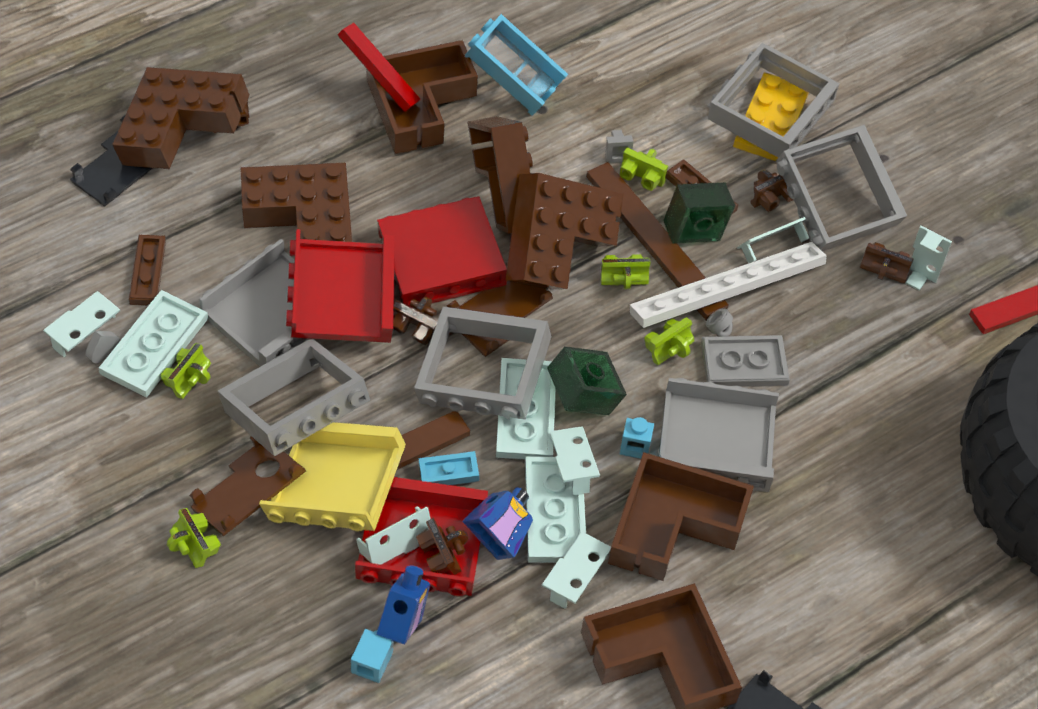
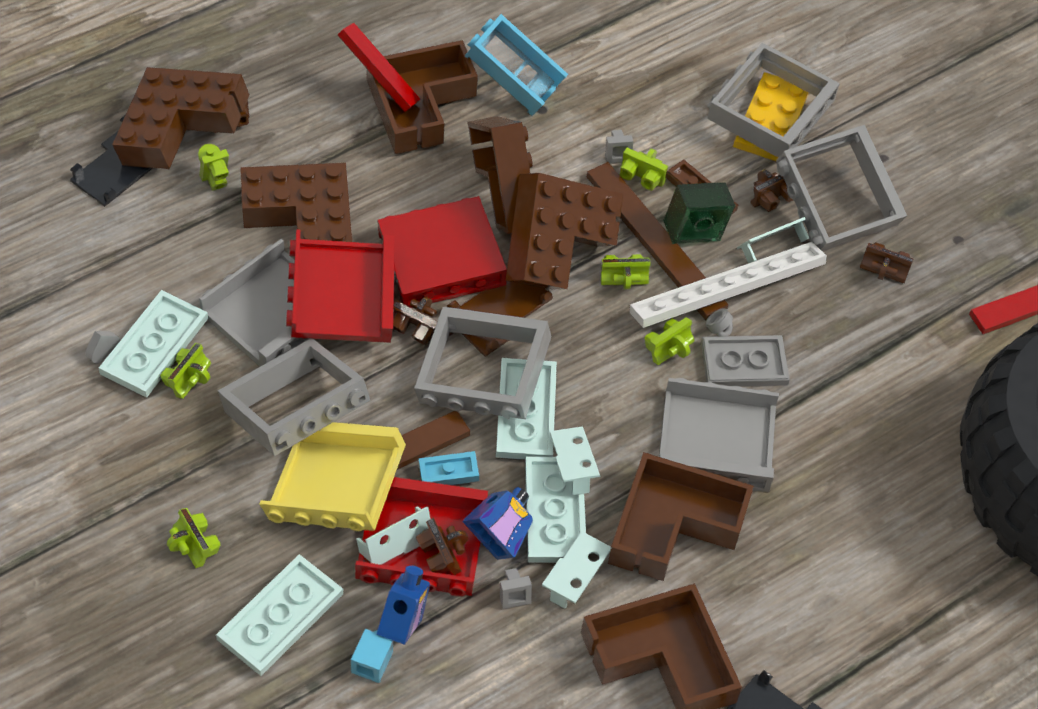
(81, 320): light aqua piece -> none
(147, 269): reddish brown tile -> none
(213, 166): none -> lime hips
(243, 490): reddish brown piece -> none
(279, 614): none -> light aqua plate
(515, 590): none -> light grey tile
(586, 381): clear green brick -> none
(637, 431): medium azure brick -> none
(926, 254): light aqua piece -> none

